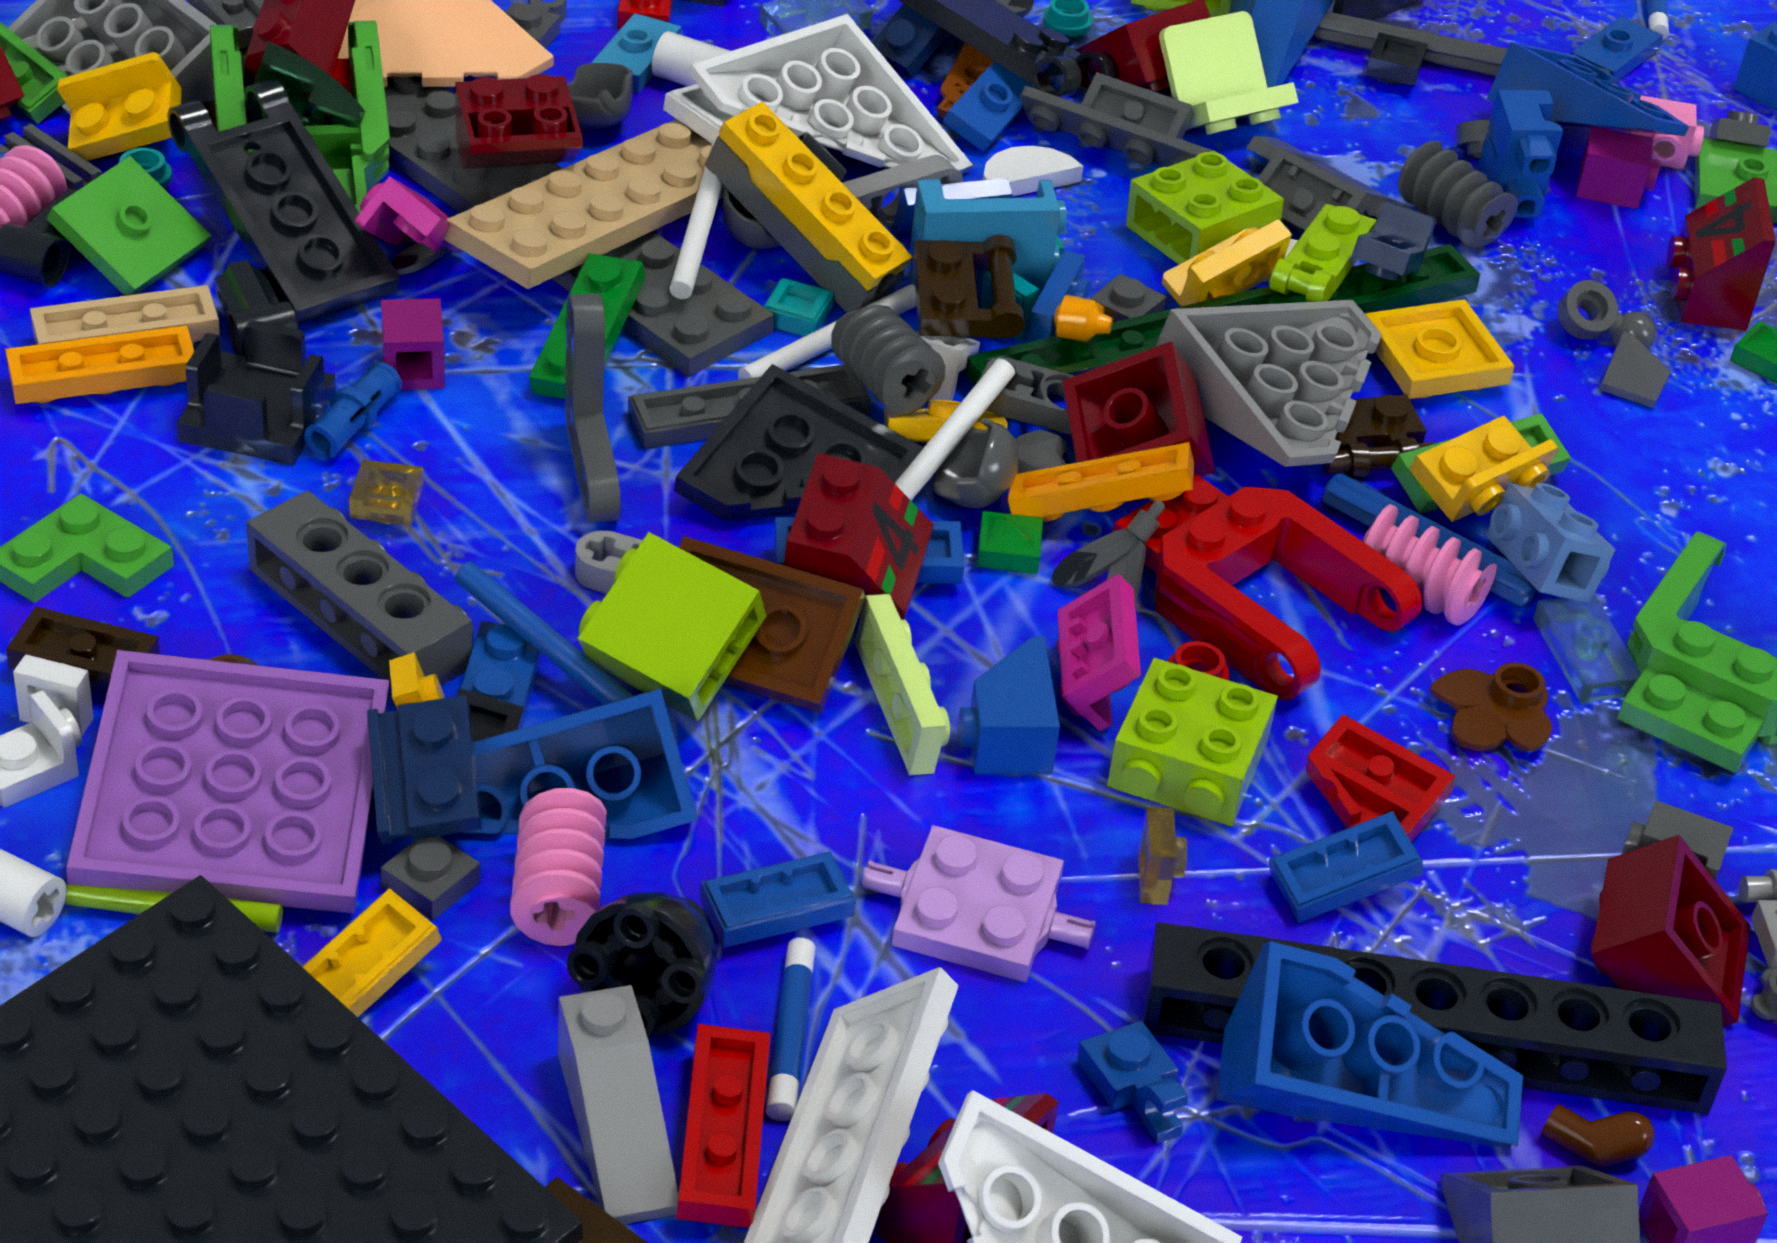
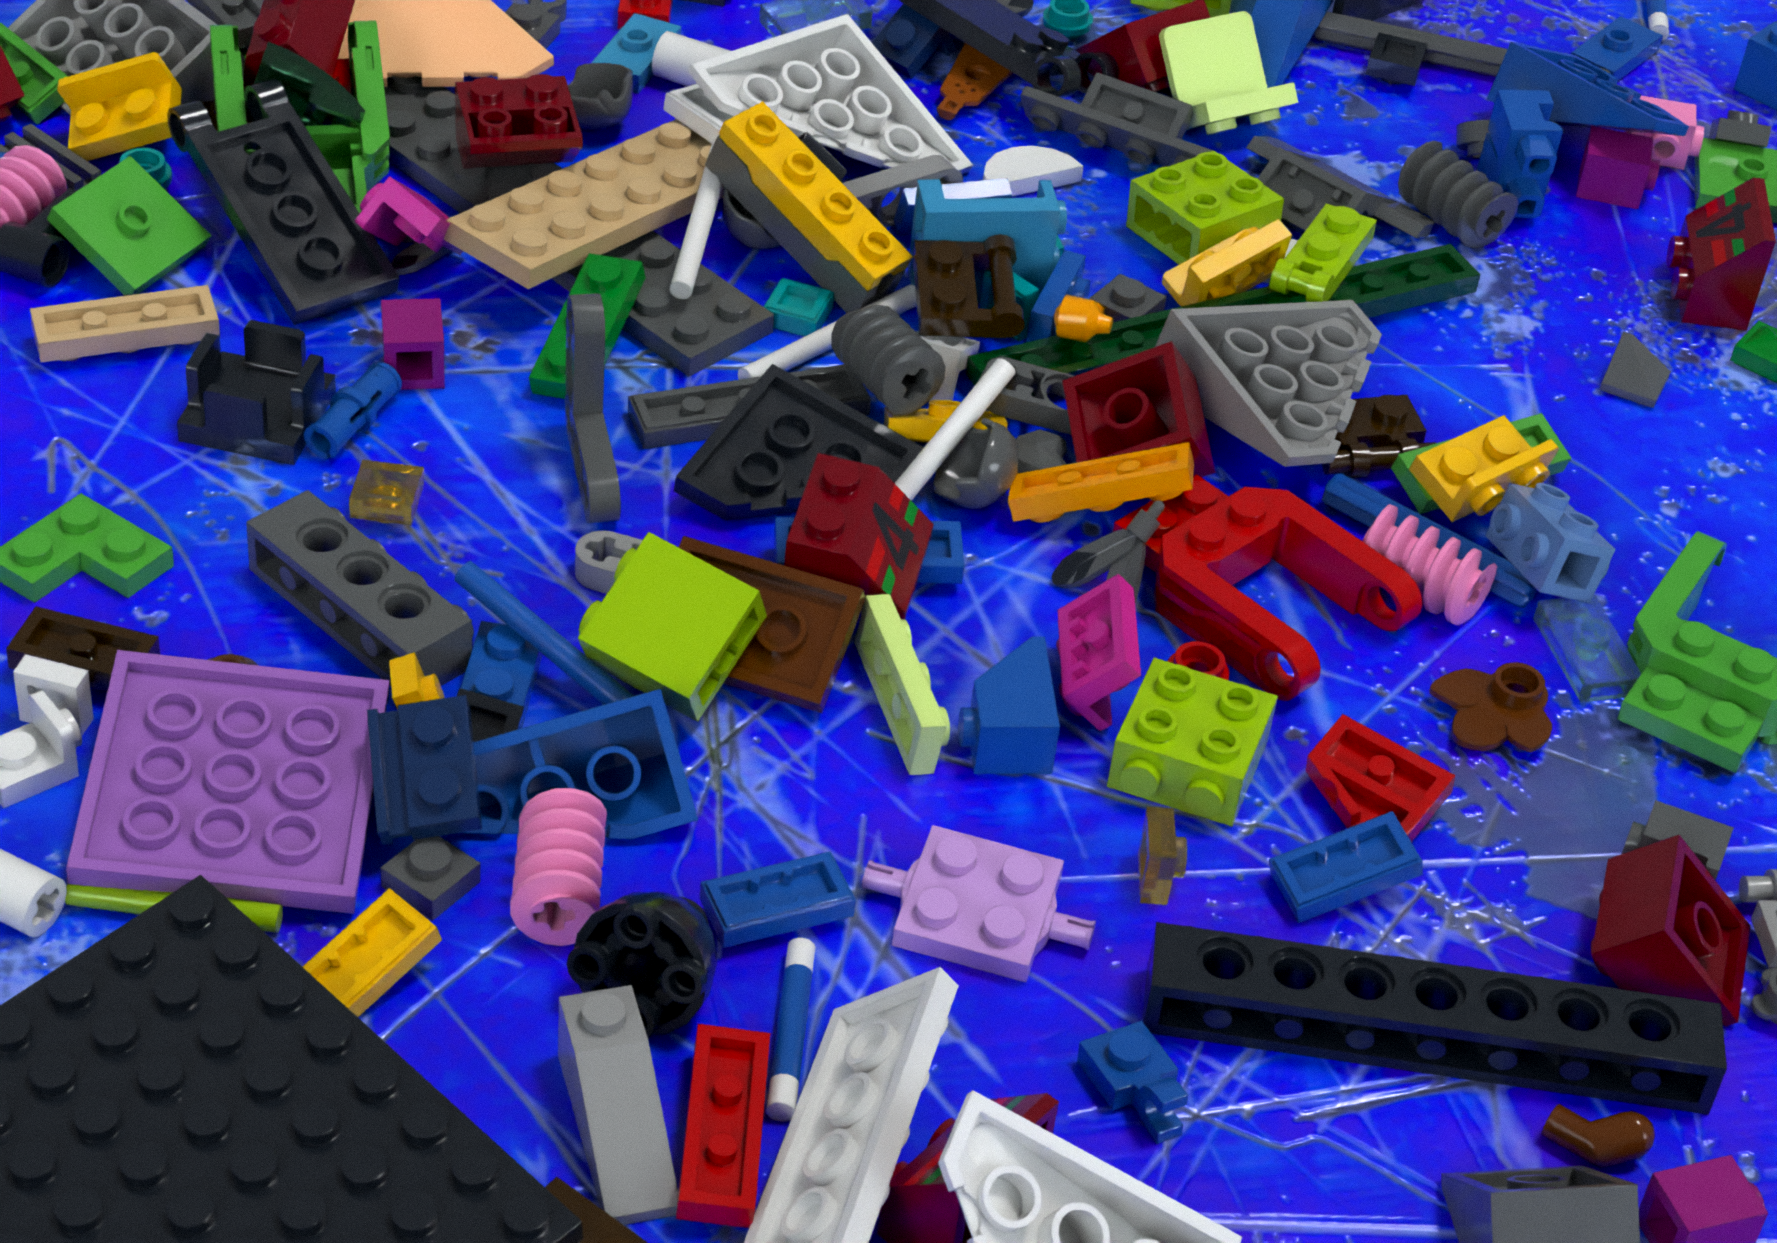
(99, 364): light orange plate -> none
(249, 296): black piece -> none
(987, 106): blue plate -> none
(1010, 542): green tile -> none
(1340, 1052): blue wedge -> none
(1396, 241): dark blue bracket -> none
(1439, 349): yellow plate -> none
(1603, 315): dark grey plate -> none

